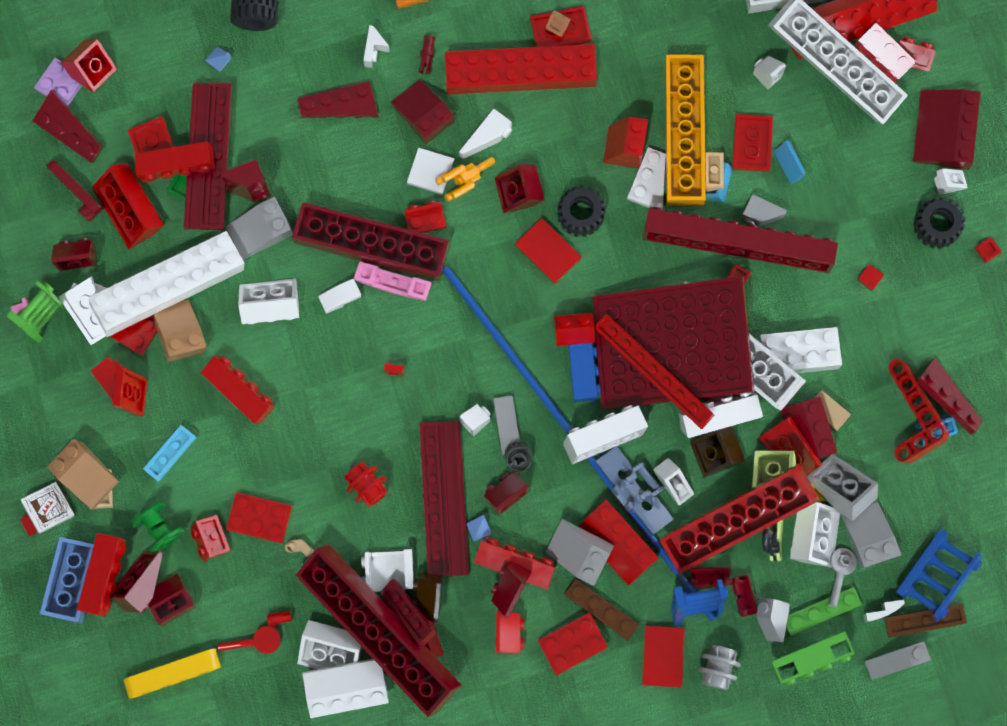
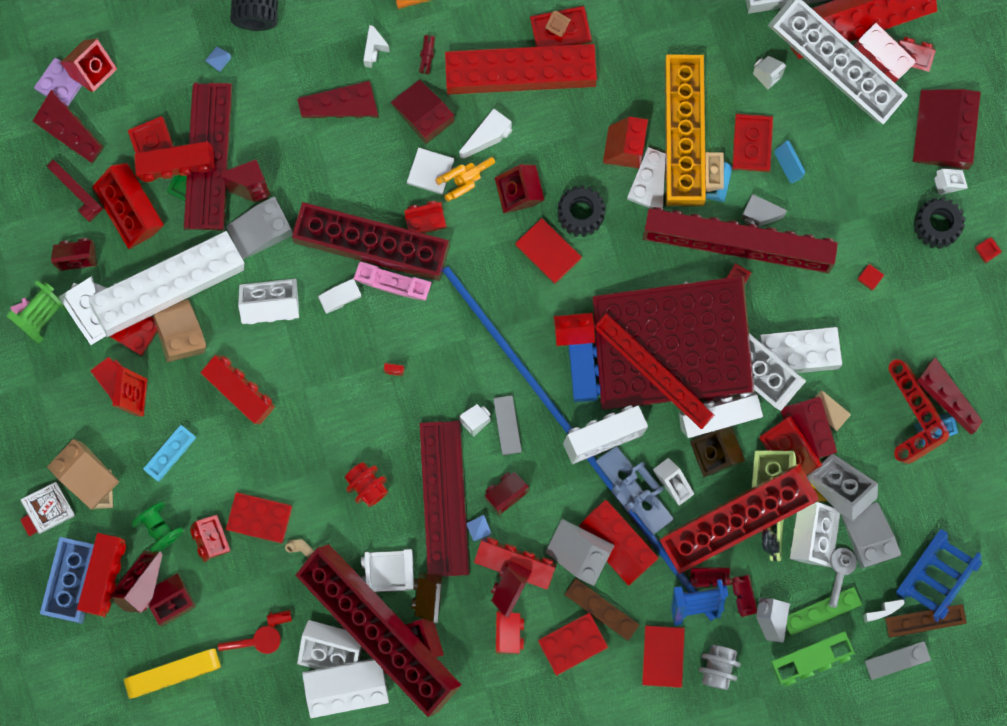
(408, 612): dark red plate -> none
(518, 457): pearl dark grey wheel -> none

